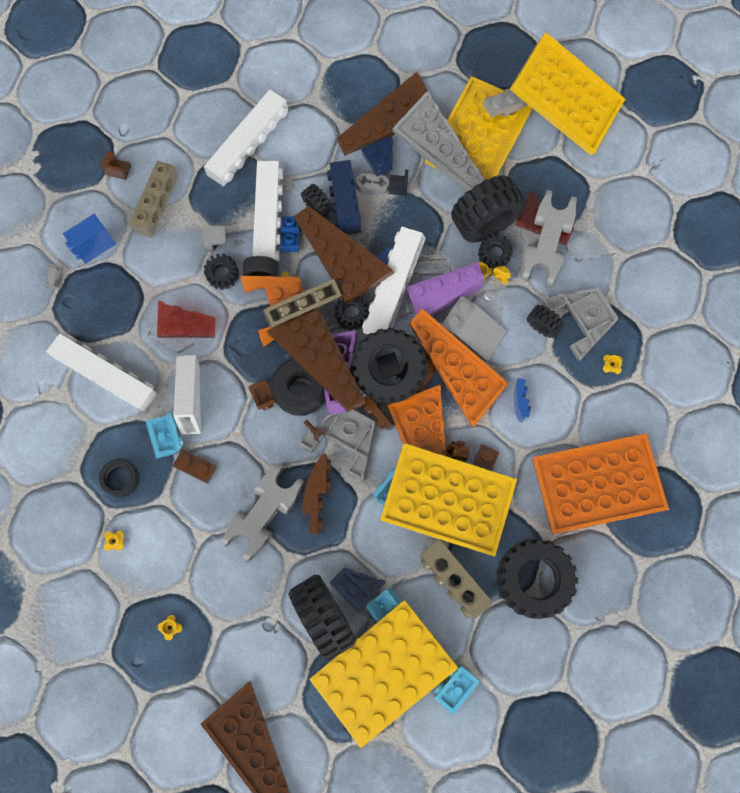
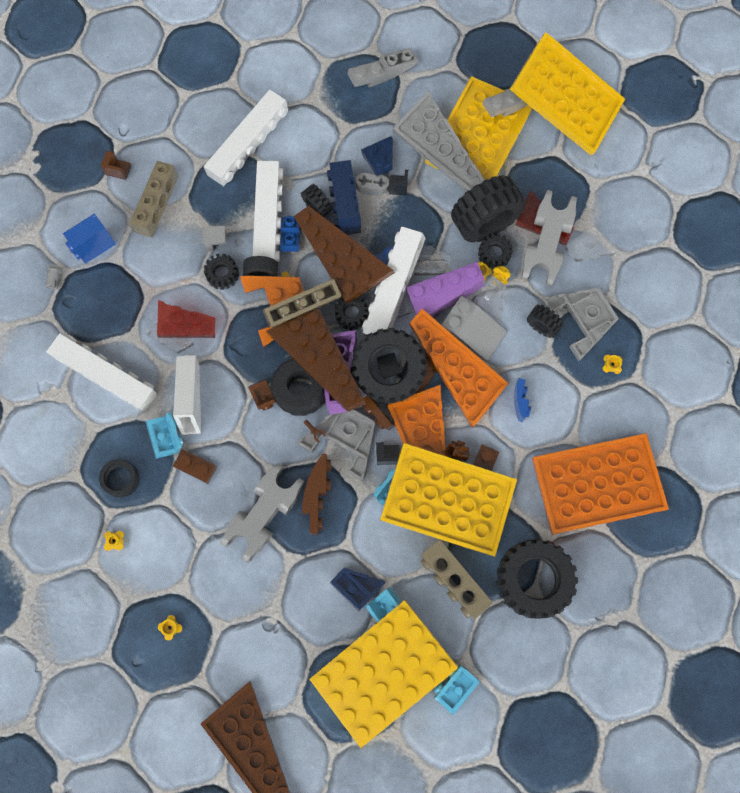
(322, 617): black tyre -> none
(380, 120): reddish brown wing -> none
(386, 68): none -> light grey slope
(387, 454): none -> black panel

